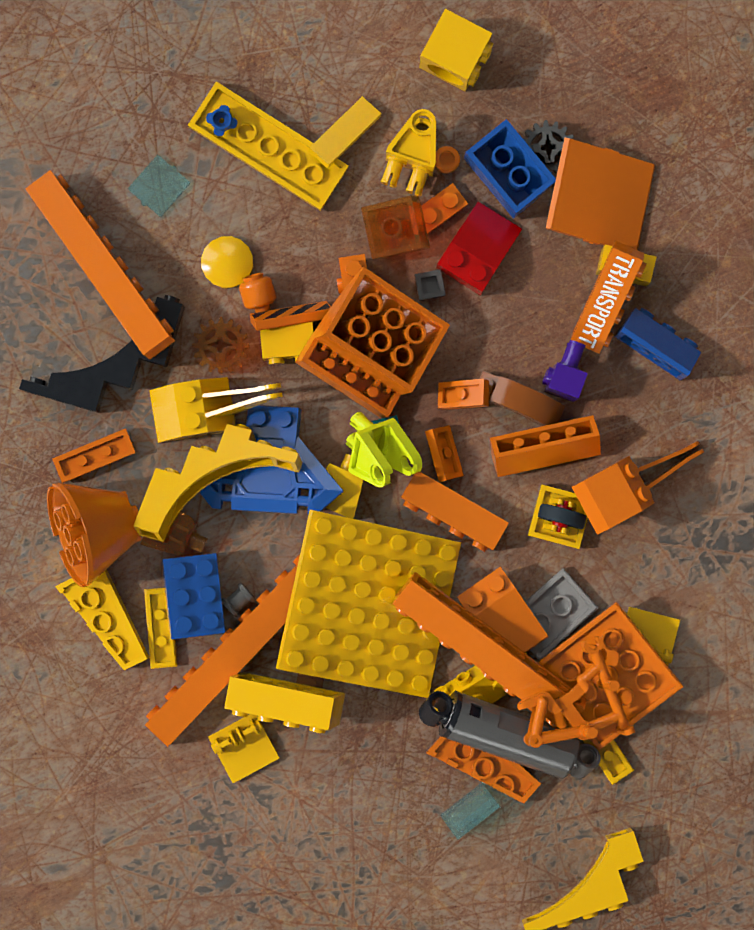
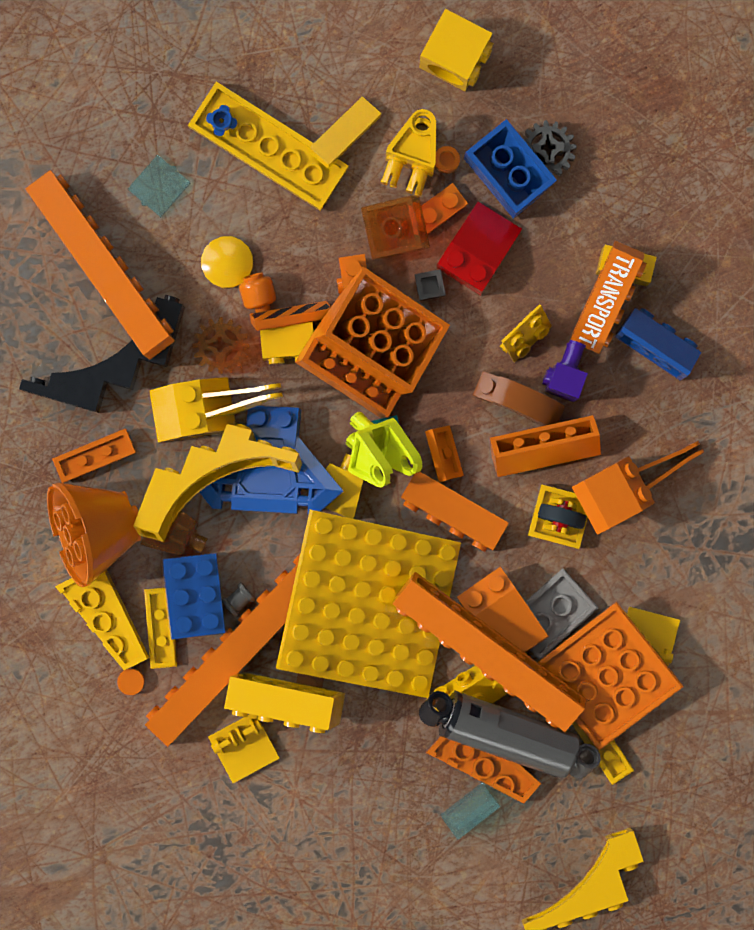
(131, 681): none -> orange tile
(463, 394): orange plate -> none
(531, 329): none -> yellow hinge
(579, 727): orange piece -> none
(600, 195): orange piece -> none

